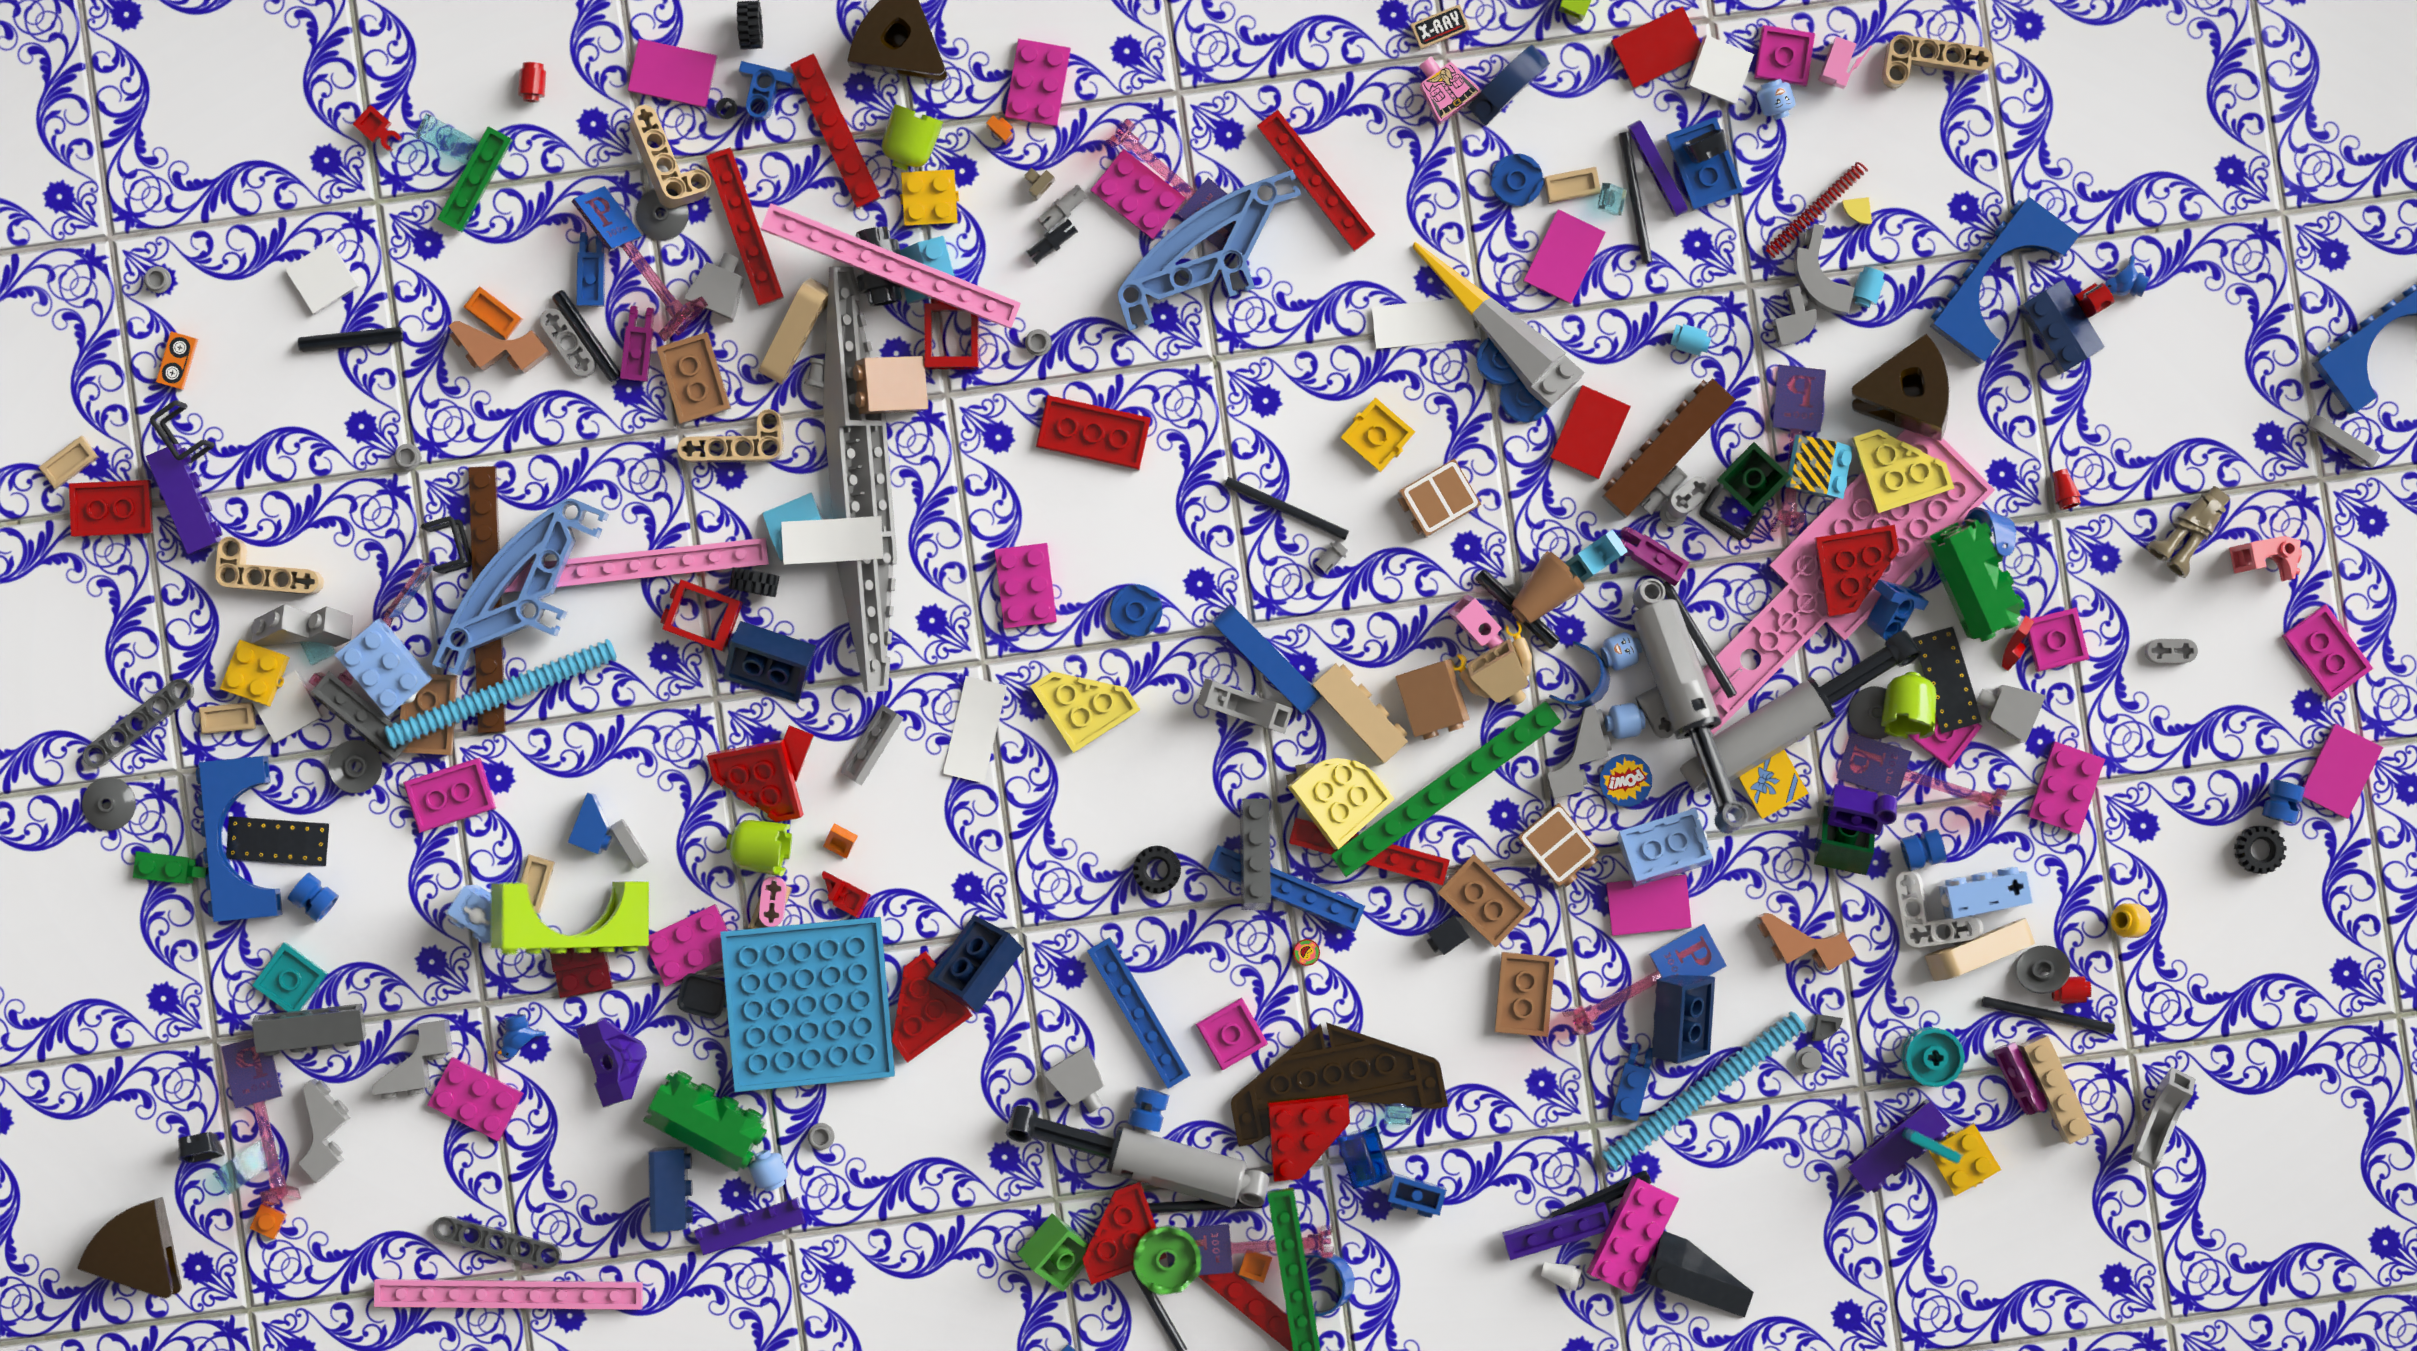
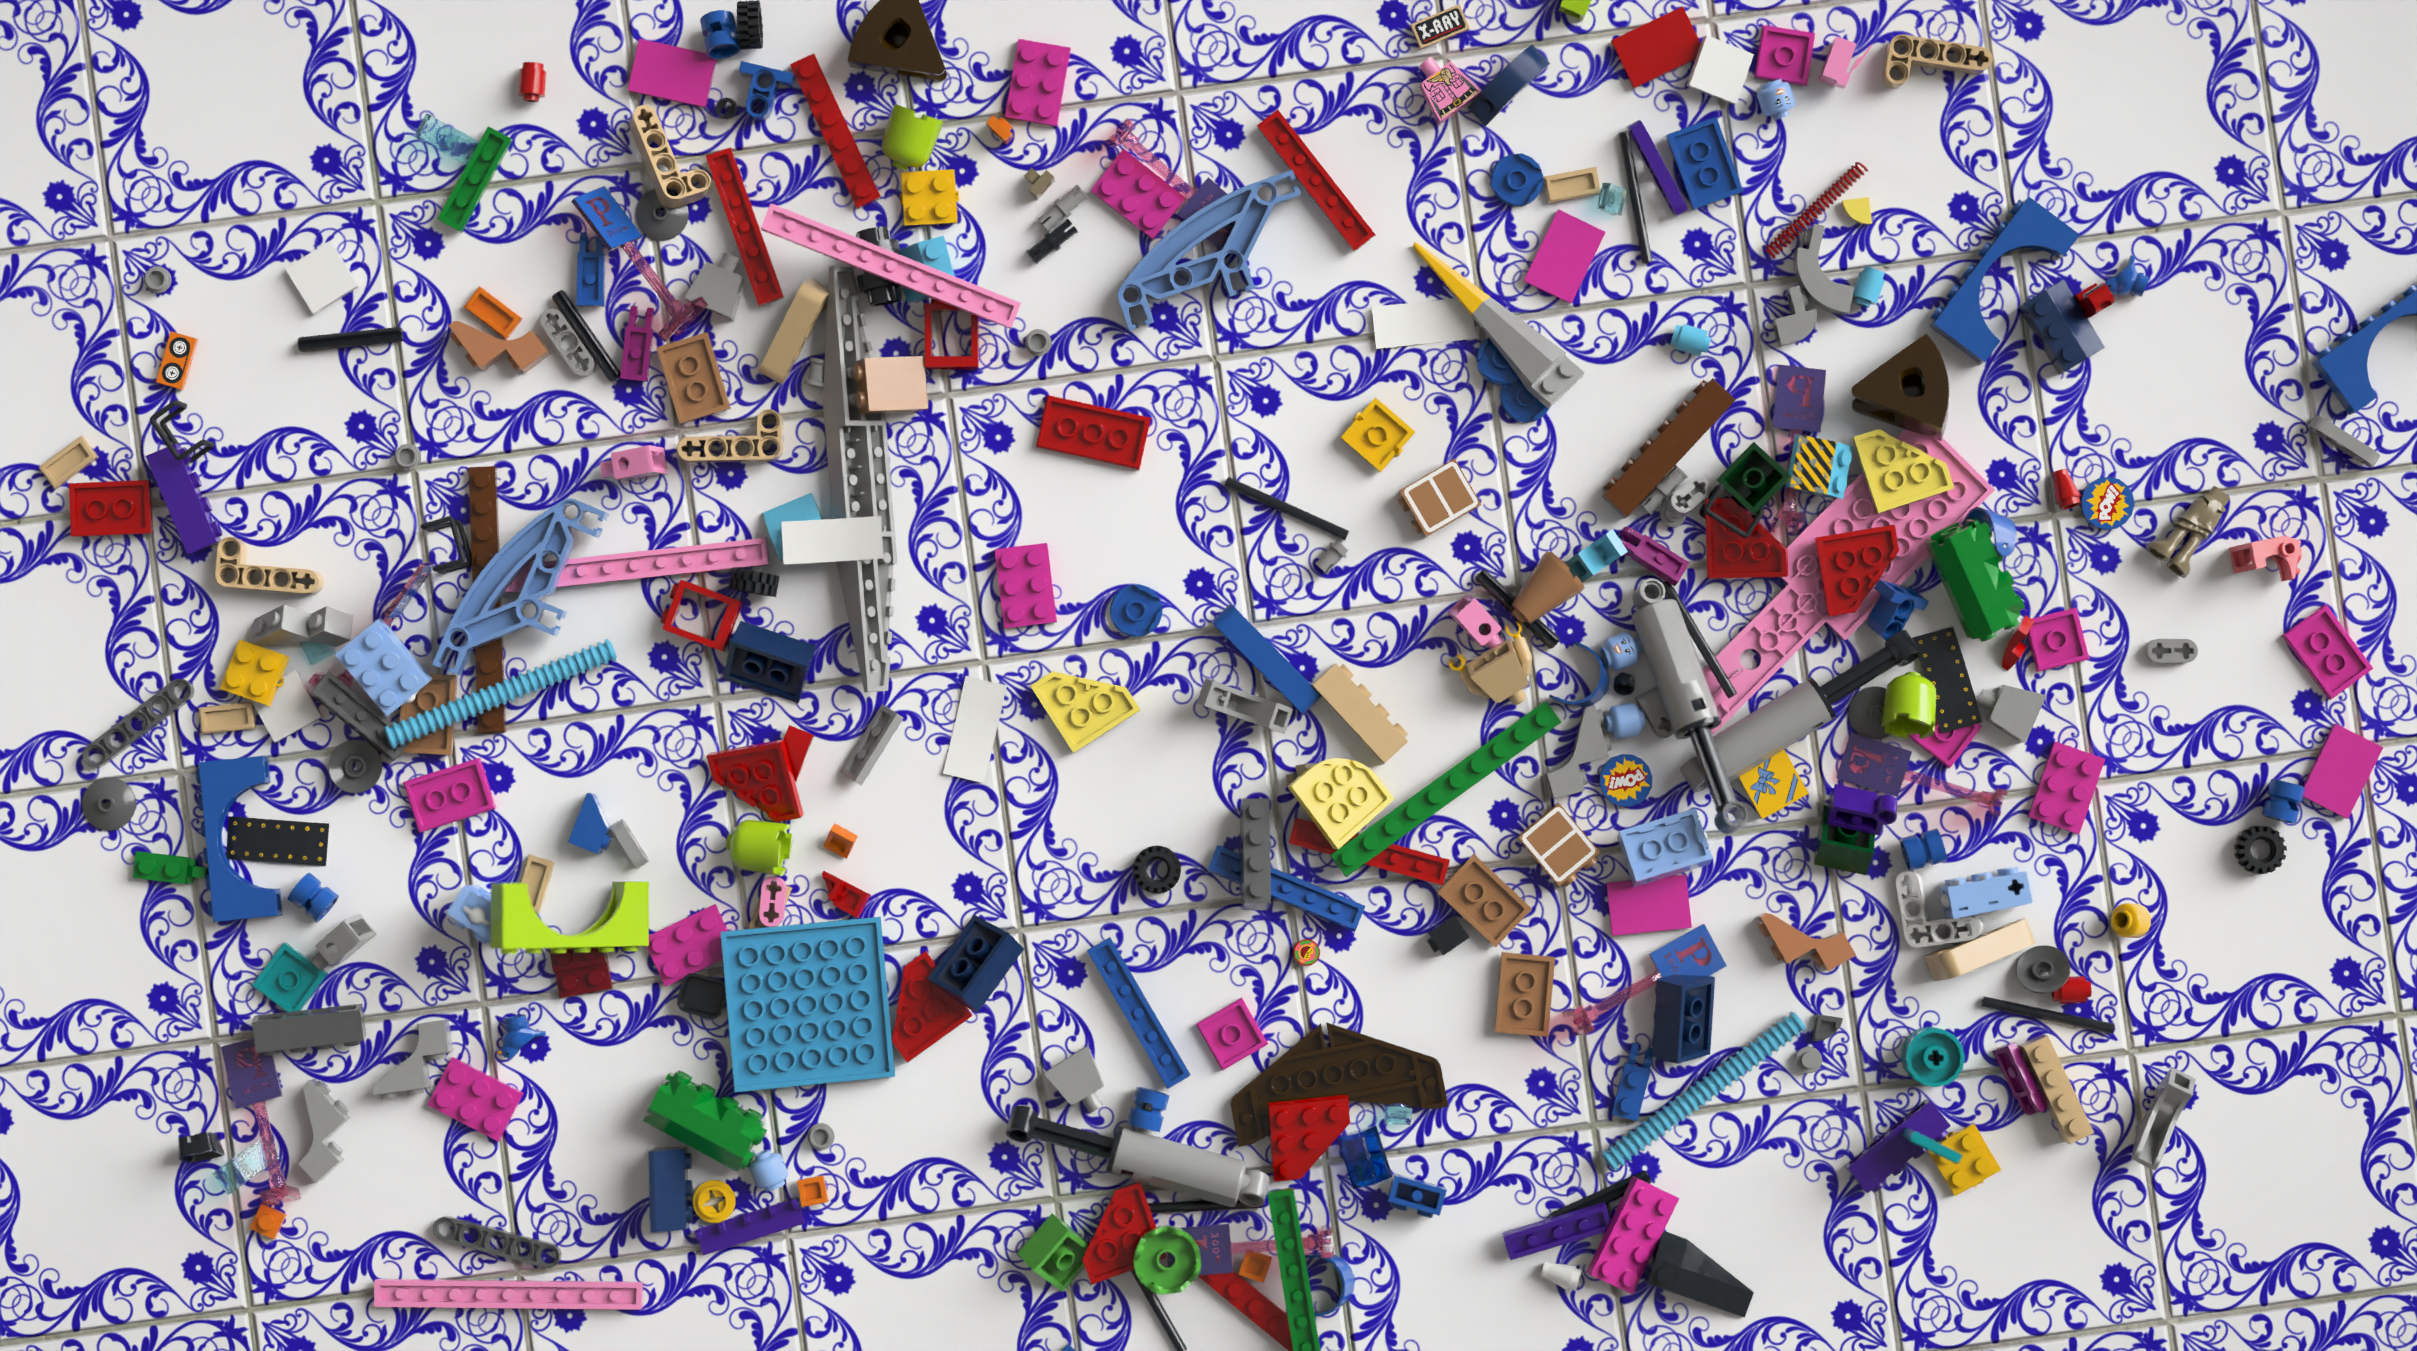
(136, 1251): dark brown piece -> none
(343, 941): none -> light grey torso
(375, 126): red plate -> none
(628, 1057): dark purple piece -> none
(635, 463): none -> bright pink torso
(707, 1212): none -> yellow gear
(720, 34): none -> blue wheel
(812, 1190): none -> orange plate
(1433, 699): medium nougat brick -> none
(1590, 432): red tile -> none
(1624, 689): none -> black hinge
(1706, 145): black piece -> none
(1737, 556): none -> red plate
(2107, 503): none -> tile

